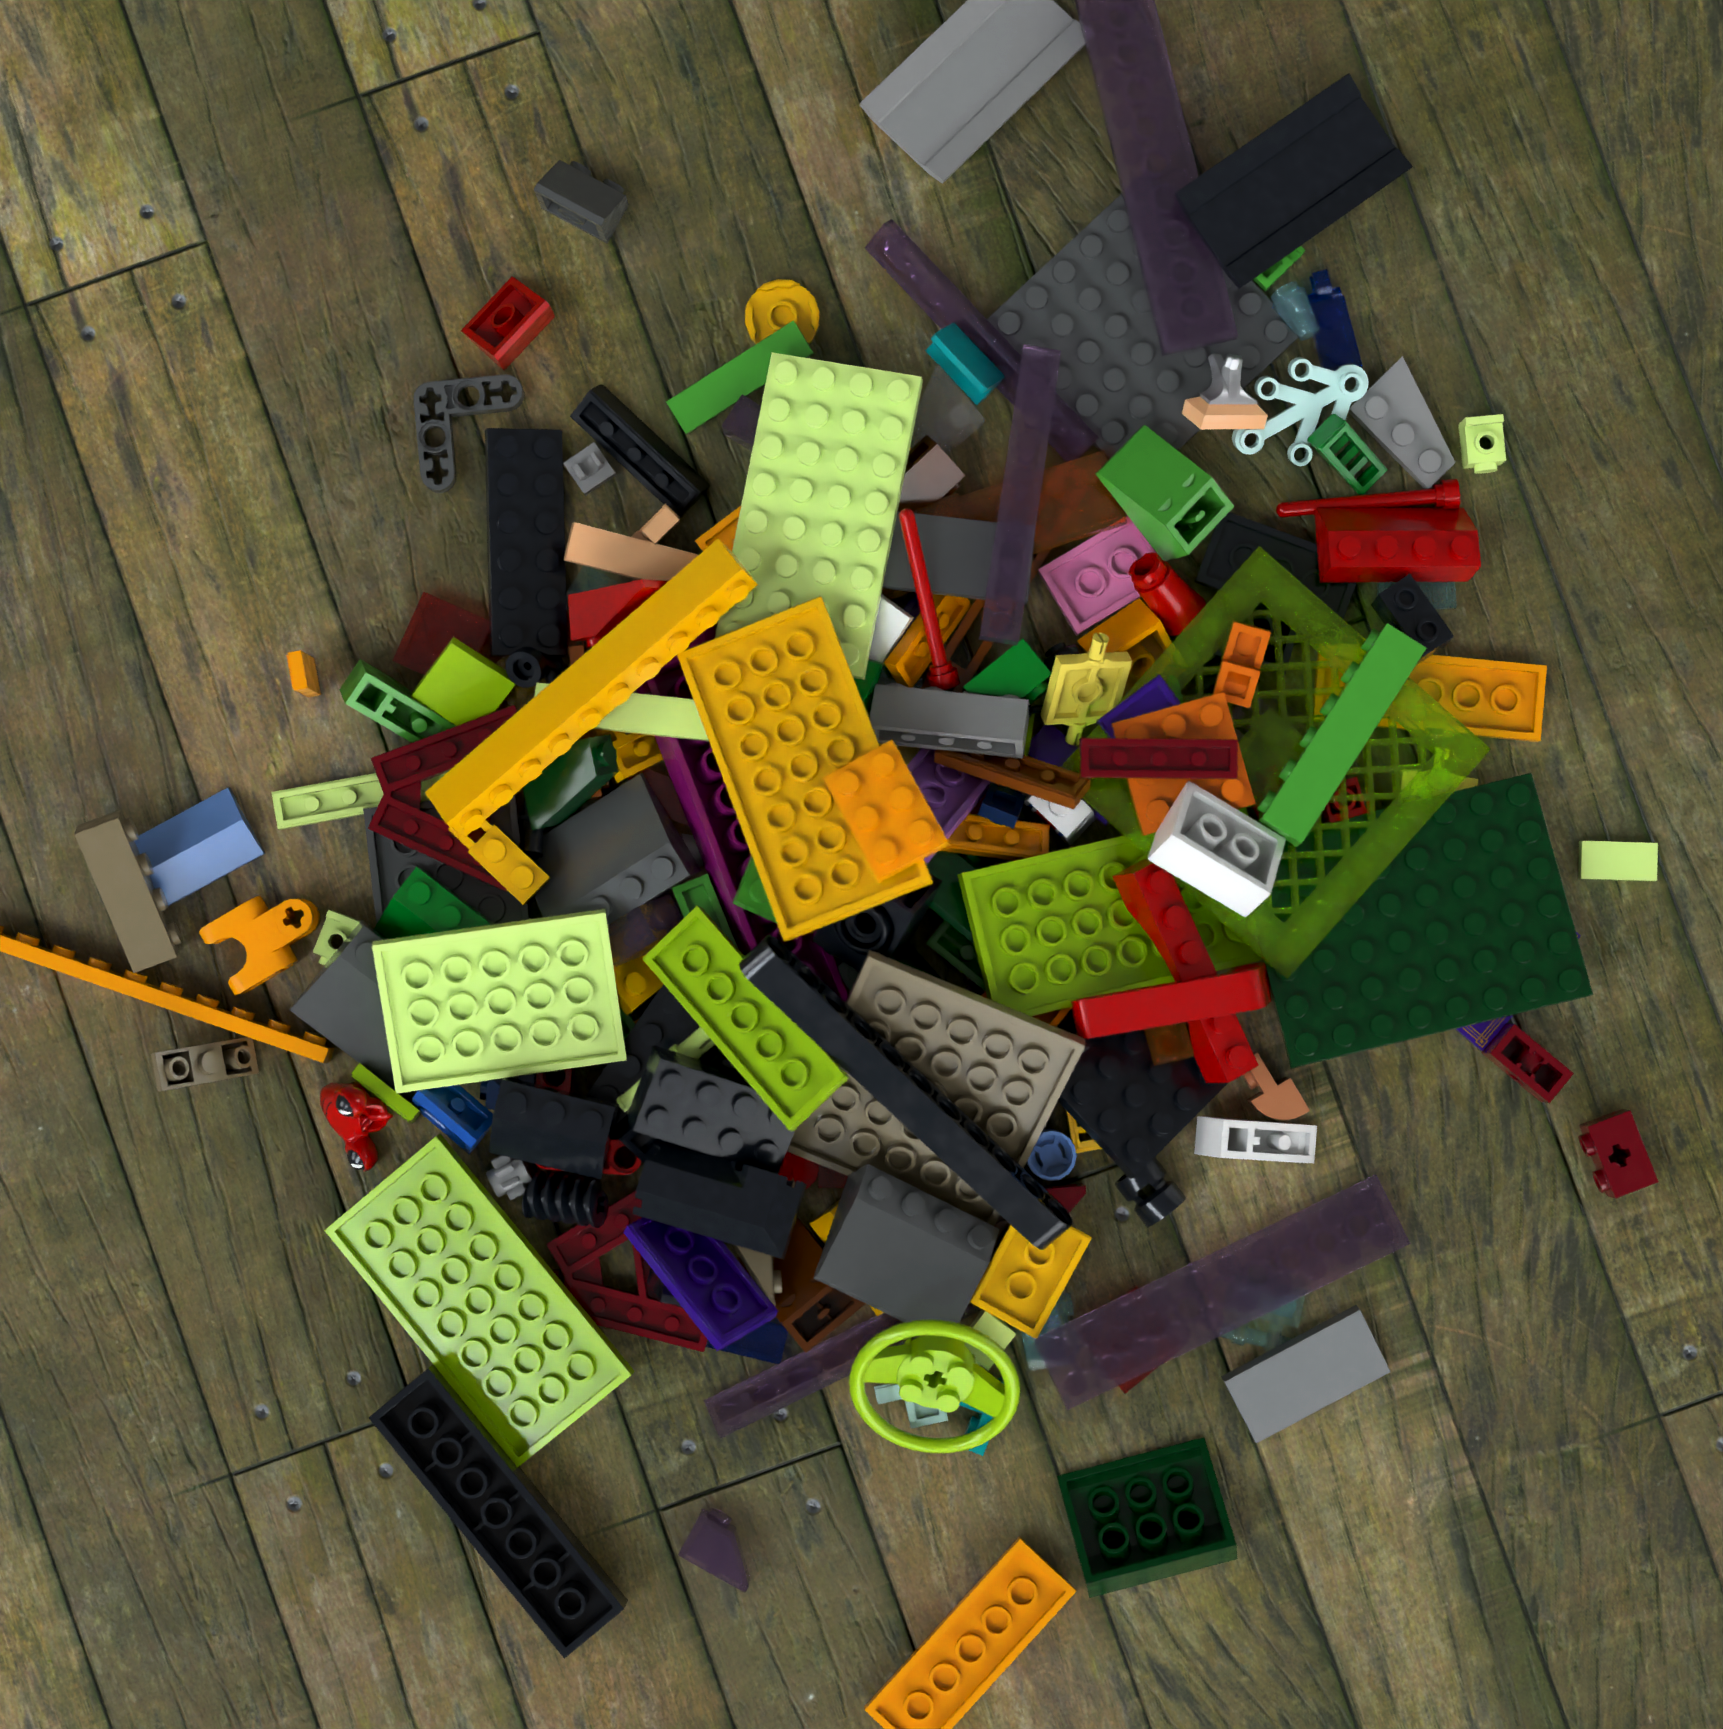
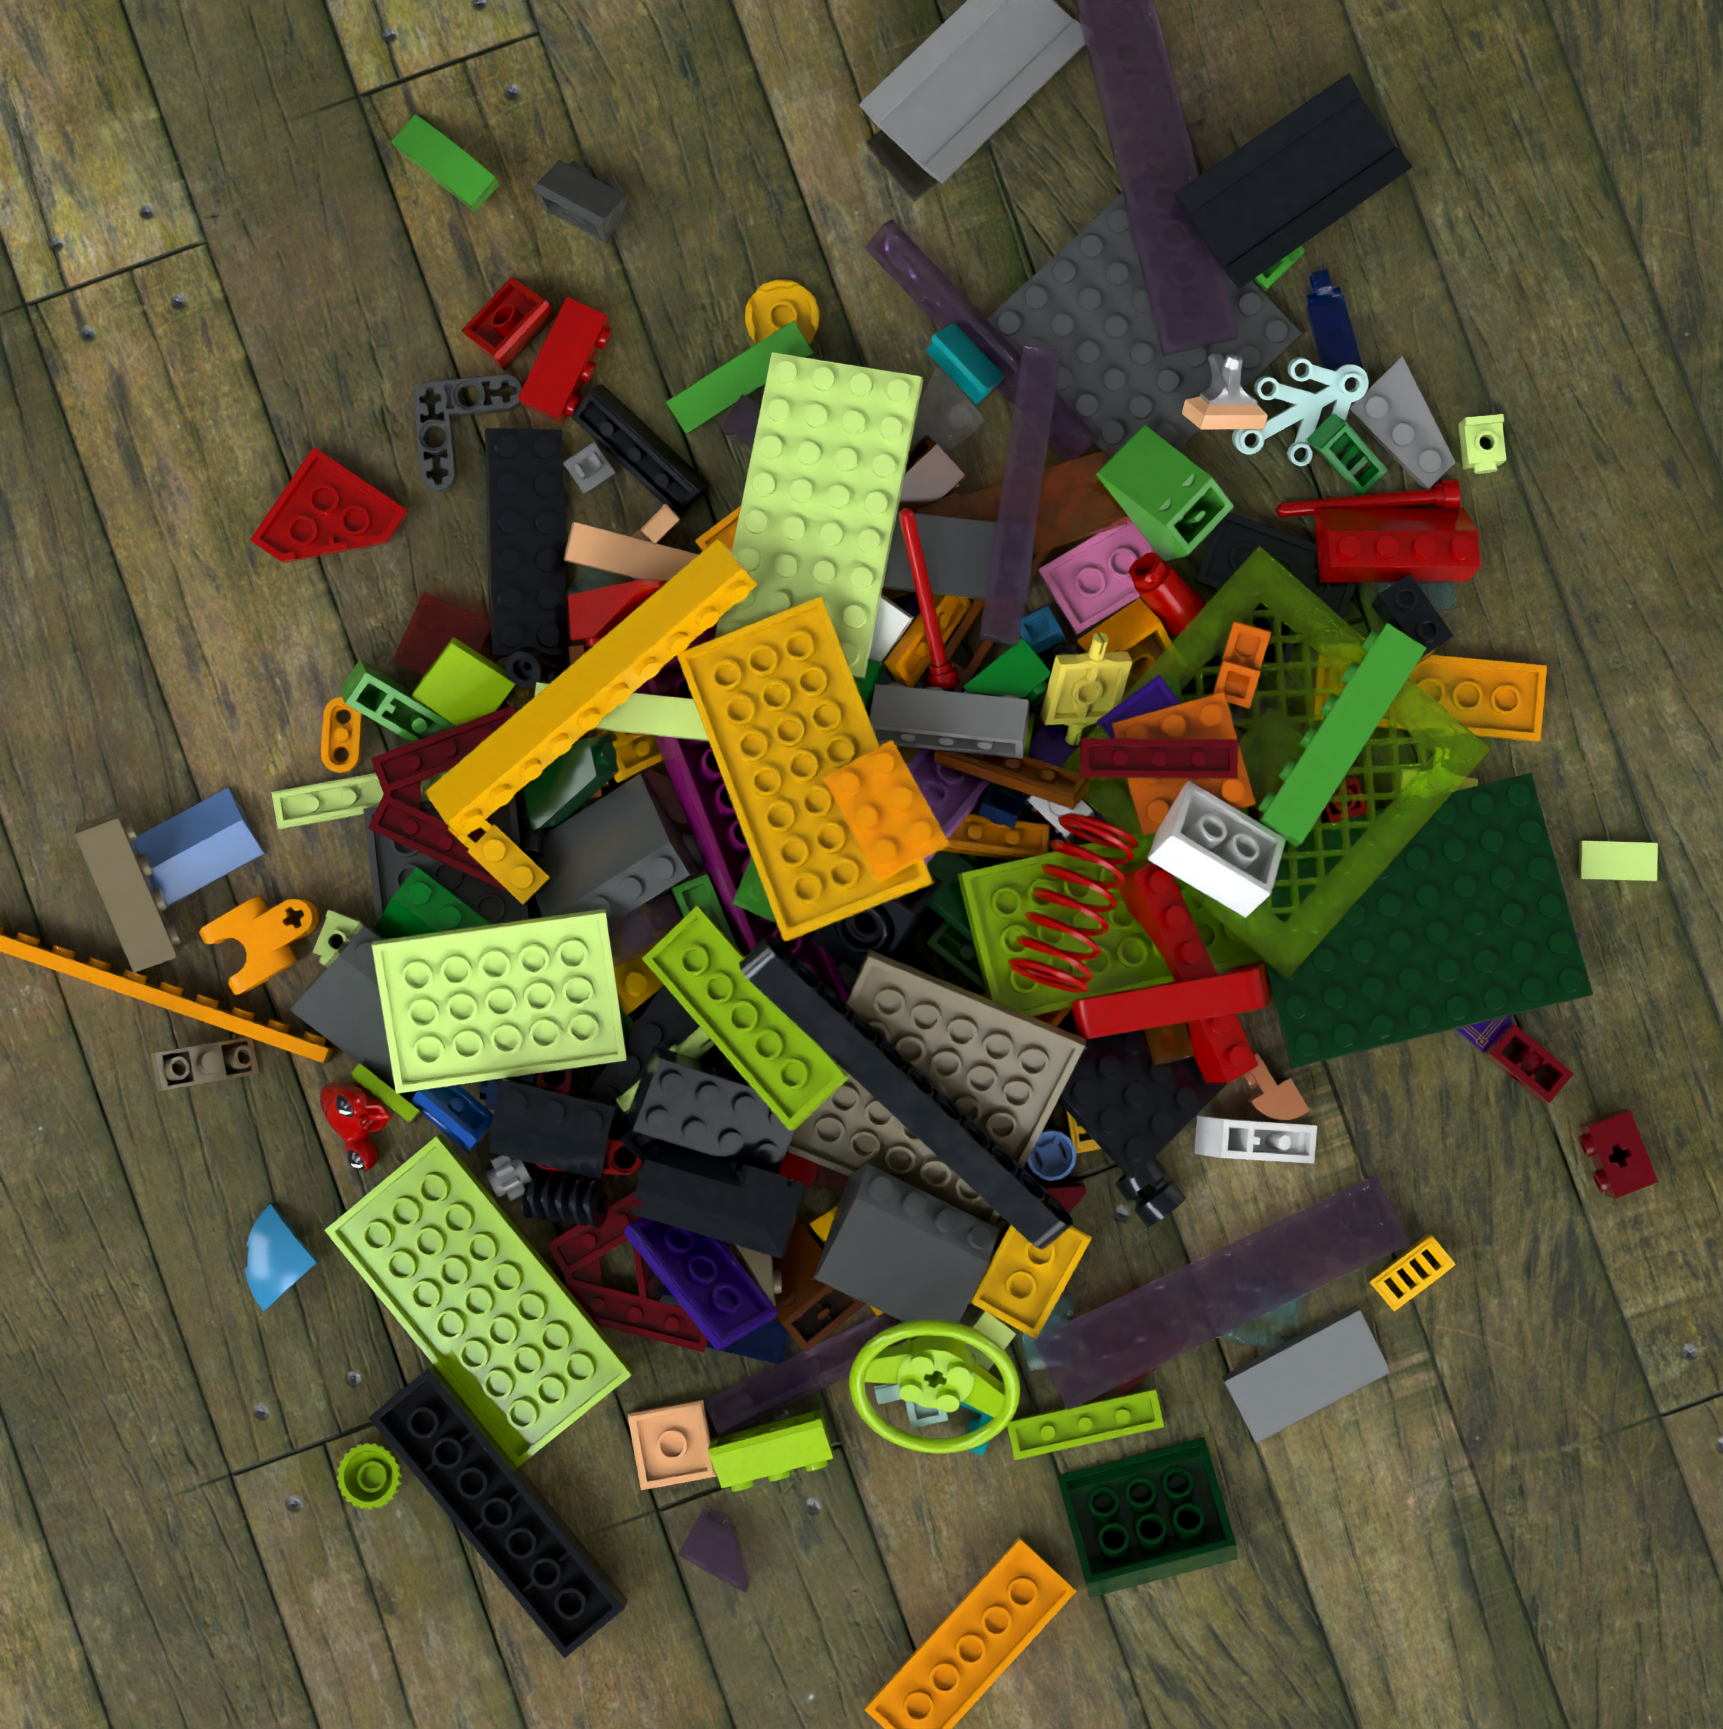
(275, 1257): none -> dark azure brick
(303, 673): light orange tile -> none
(326, 513): none -> red plate
(341, 736): none -> light orange plate
(369, 1476): none -> lime hat
(445, 162): none -> bright green slope
(565, 361): none -> red brick
(671, 1444): none -> light nougat plate
(771, 1450): none -> lime slope
(901, 166): none -> clear smoke tile
(1041, 630): none -> dark azure plate
(1052, 975): none -> red piece
(1085, 1423): none -> lime plate
(1295, 310): clear light blue cone -> none
(1420, 1283): none -> yellow slope

